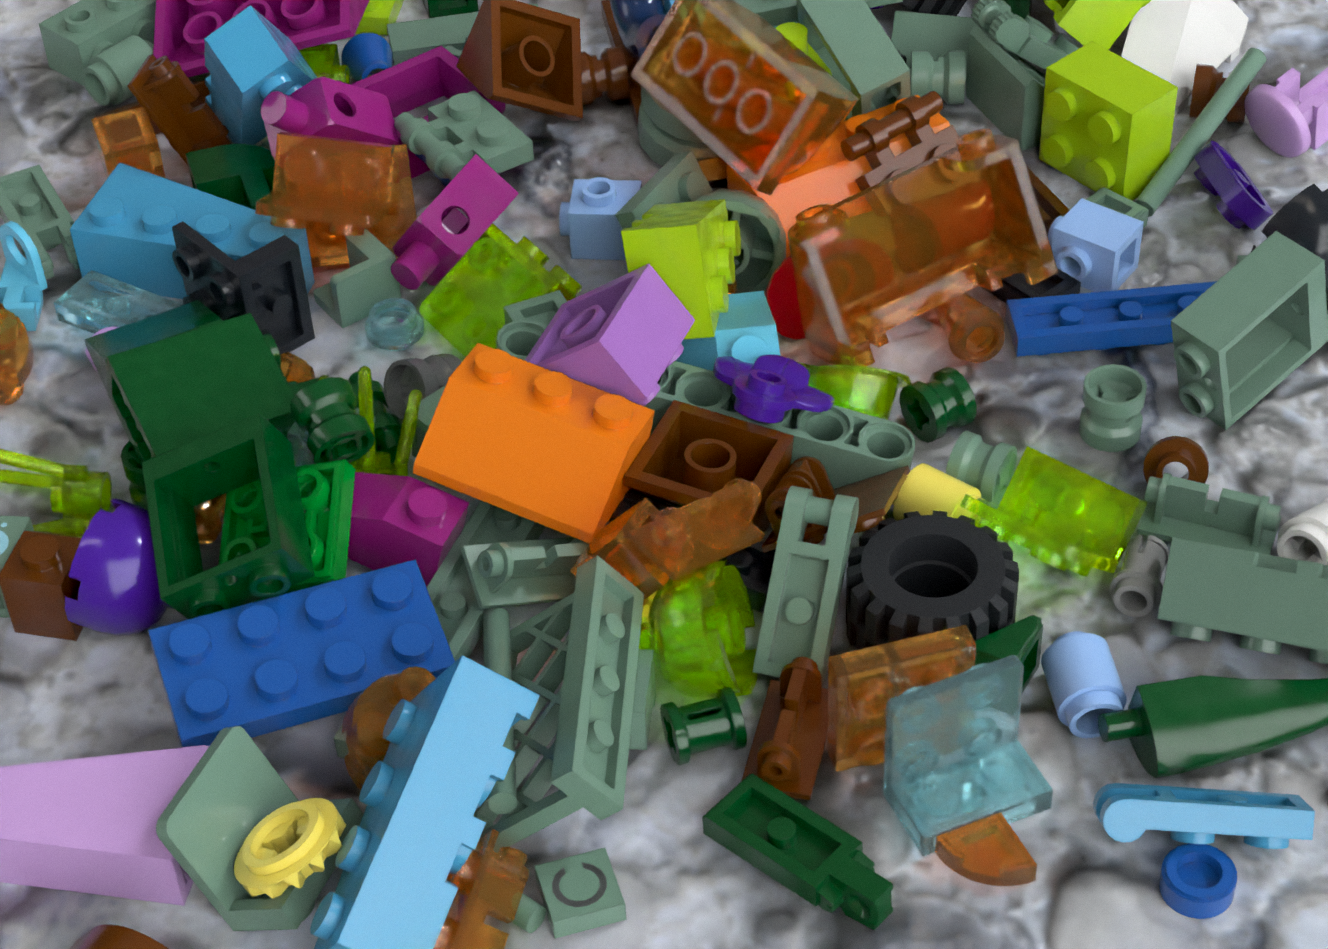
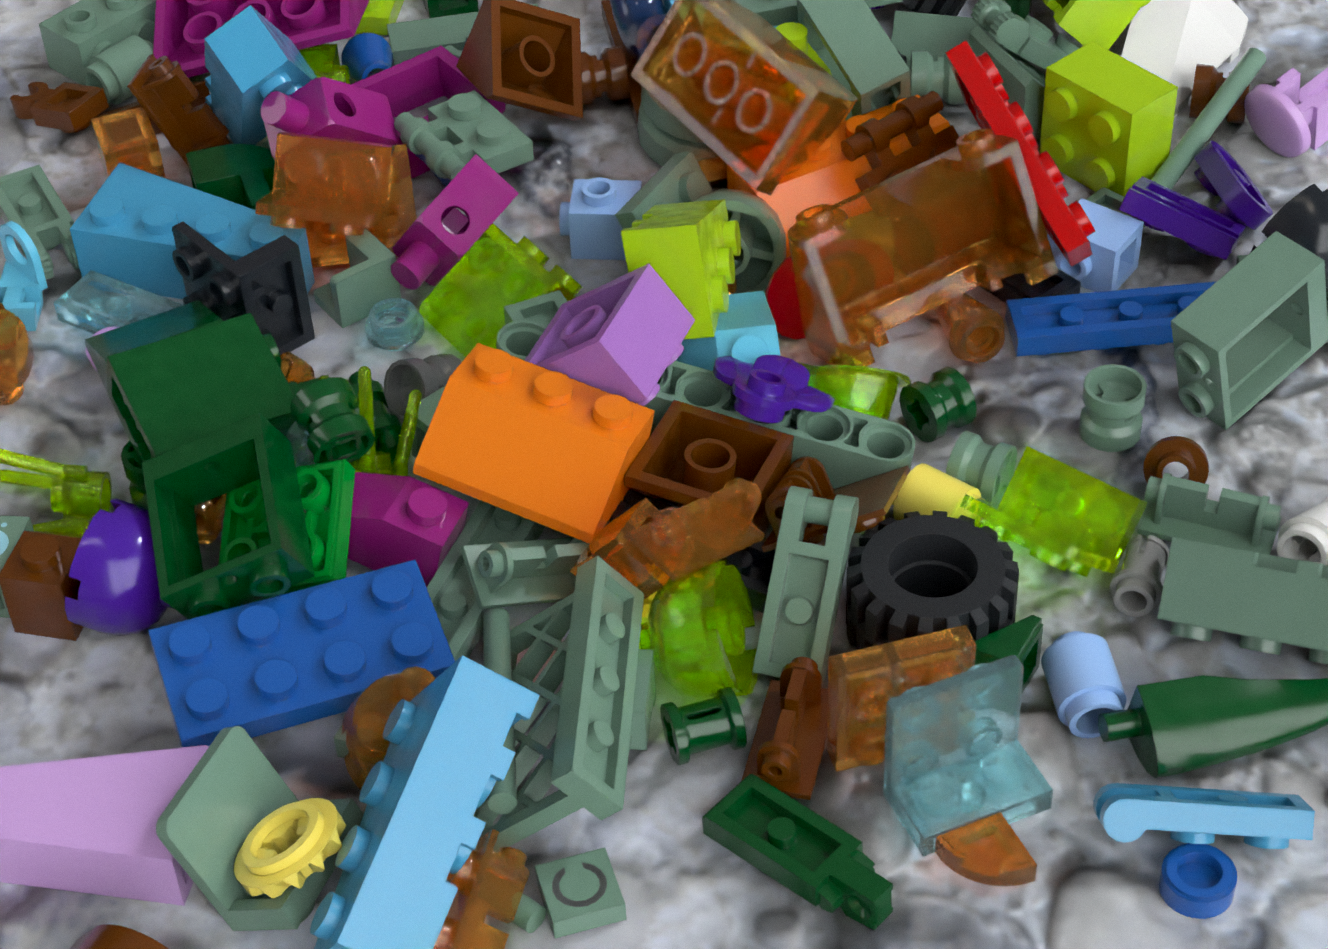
(62, 108): none -> reddish brown plate
(989, 105): none -> red wing
(1183, 218): none -> dark purple plate

